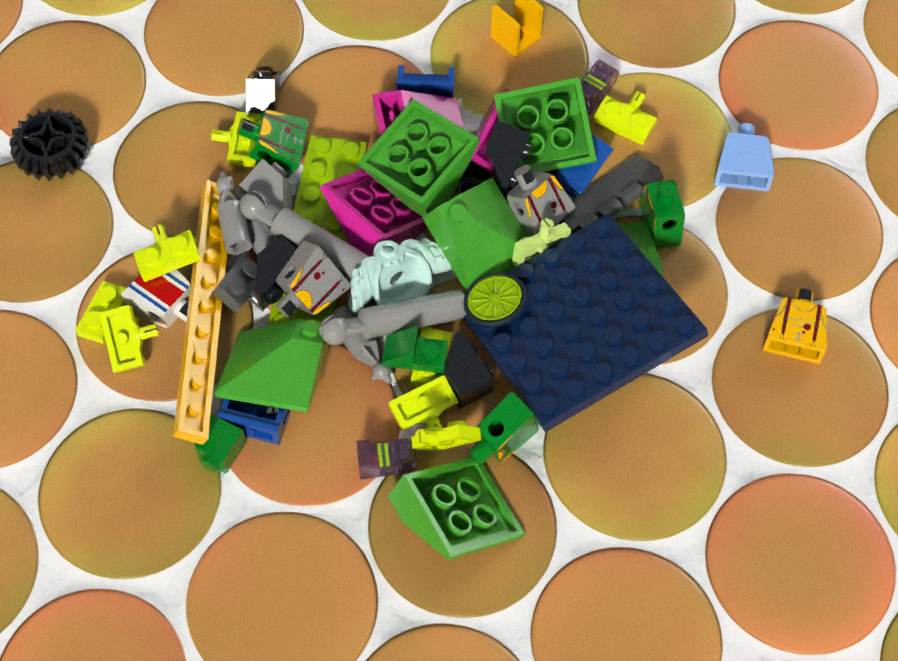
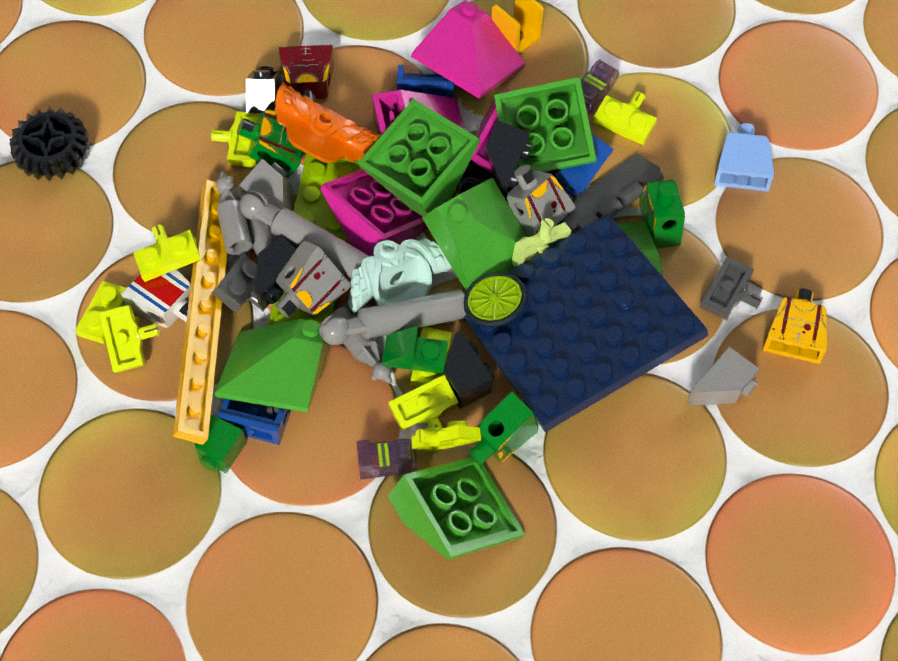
(308, 69): none -> dark red torso
(320, 129): none -> orange piece
(469, 50): none -> dark pink slope
(725, 381): none -> light grey slope
(729, 289): none -> dark grey plate

